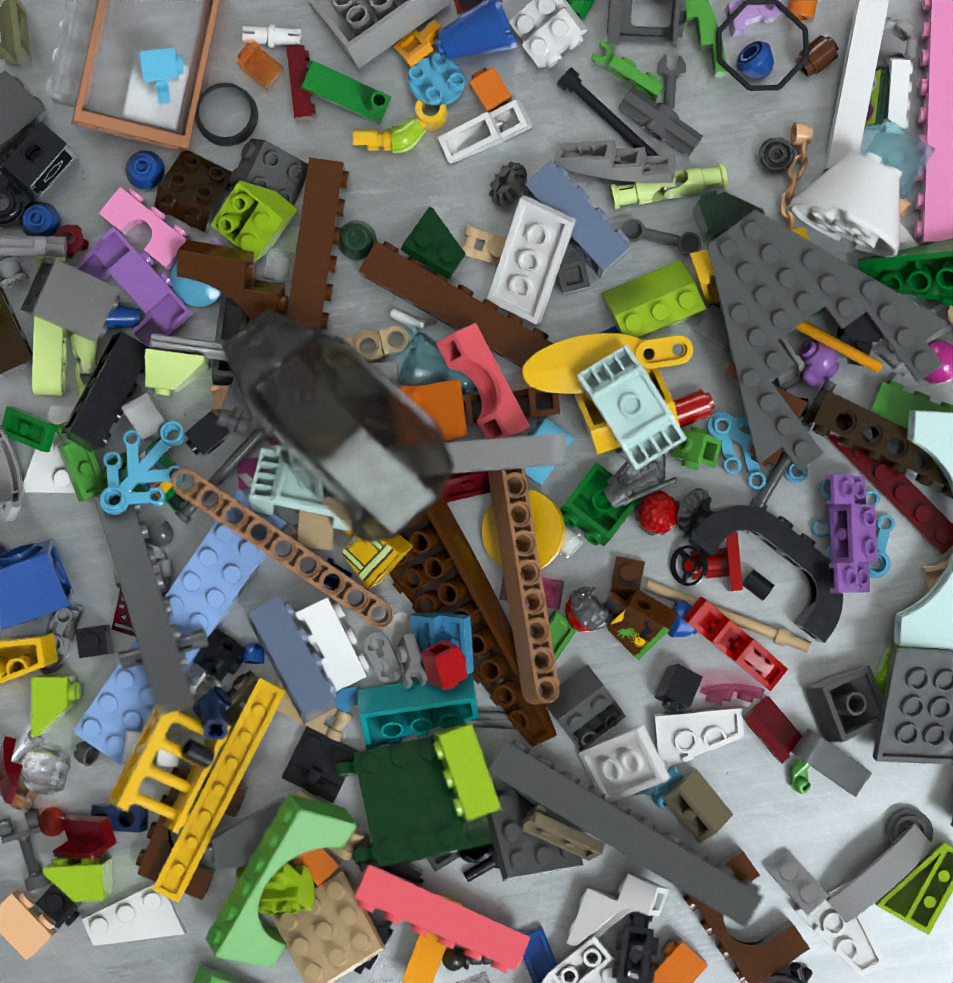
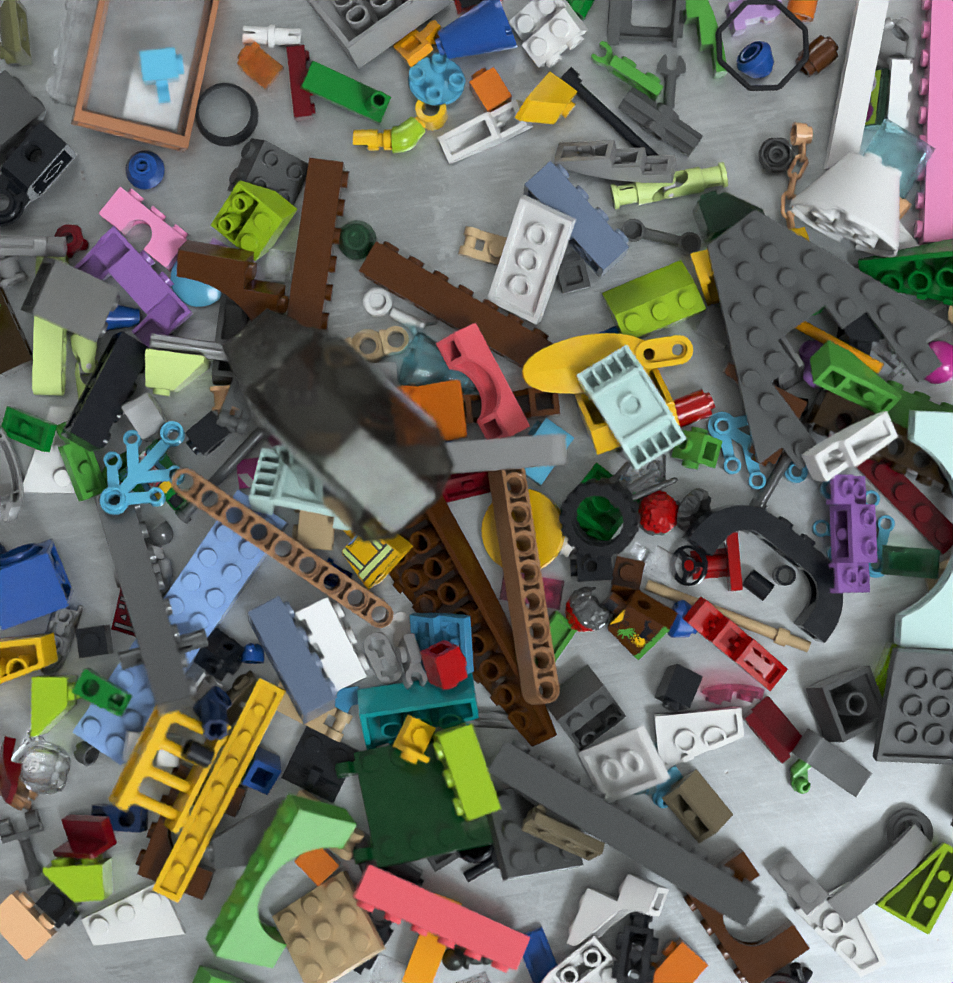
(40, 220): blue cone -> none
(50, 821): clear red plate -> none
(102, 692): none -> green leg
(192, 190): dark brown bracket -> none
(262, 771): none -> blue brick
(286, 891): lime brick -> none
(377, 302): none -> white tile
(414, 739): none -> yellow bracket
(434, 245): dark green wing -> none
(517, 177): dark grey gear -> none
(548, 101): none -> yellow slope
(587, 544): none -> black tyre
(591, 569): none -> black brick
(660, 563): none -> clear plate
(792, 575): none -> black hinge
(849, 446): none -> white slope
(851, 379): none -> bright green slope
(910, 562): none -> clear green slope

